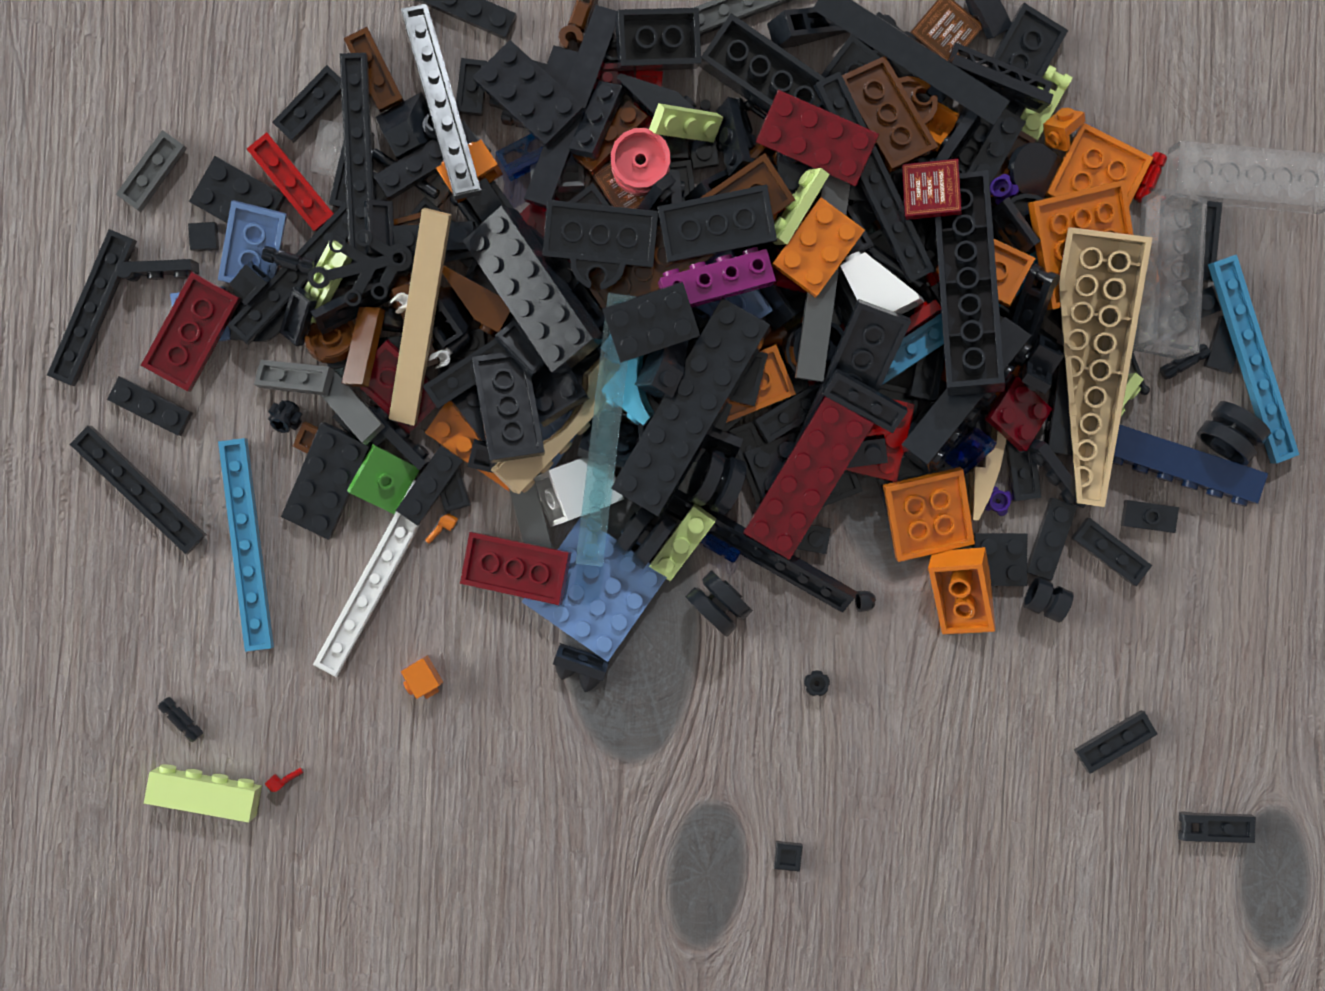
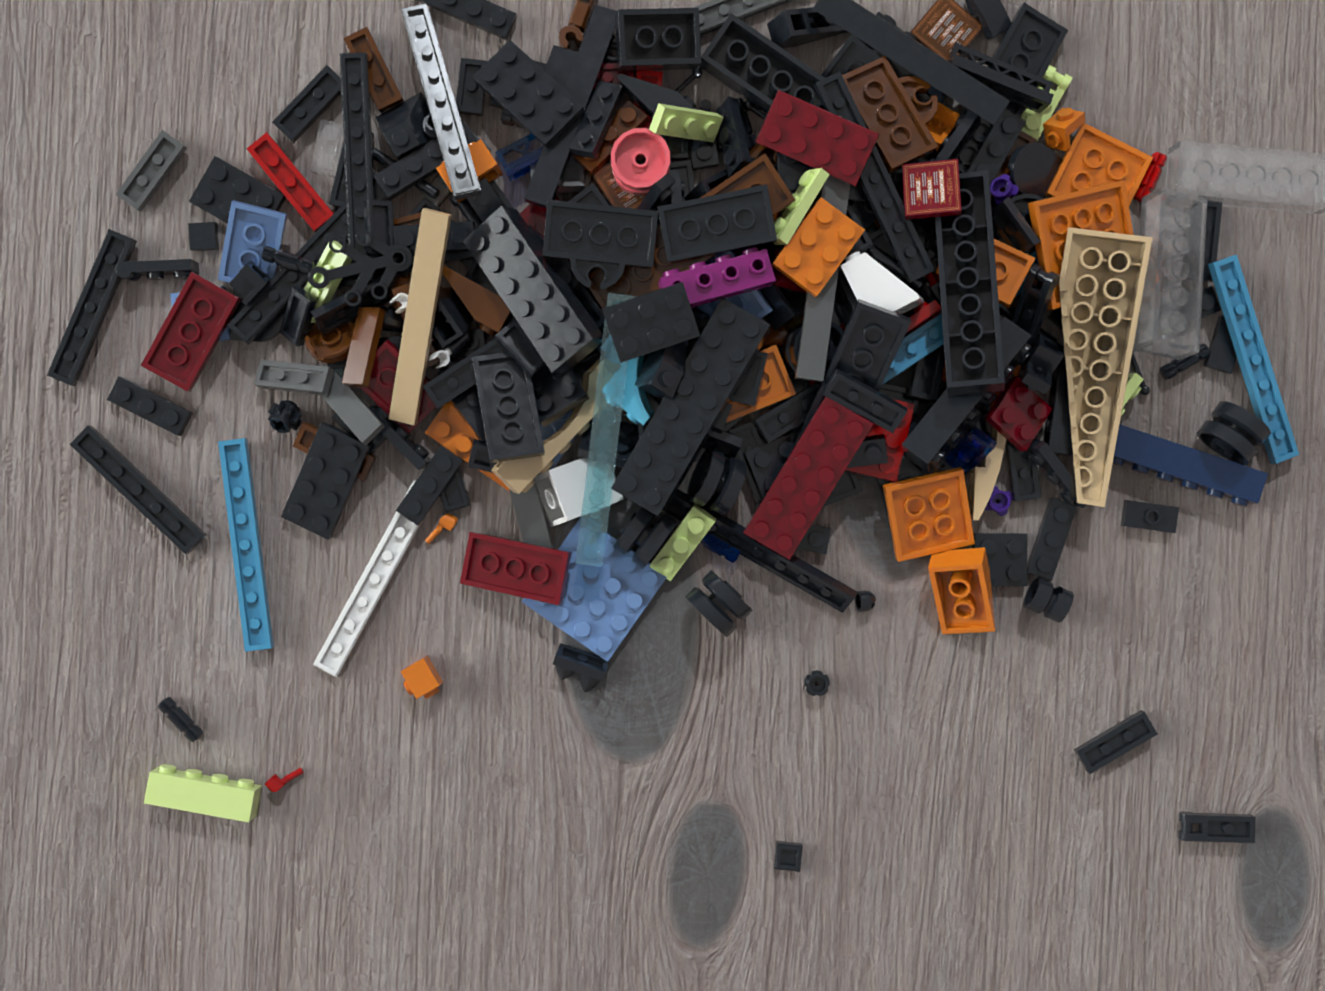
(383, 479): bright green plate -> none
(696, 73): none -> black hinge
(1111, 551): black plate -> none

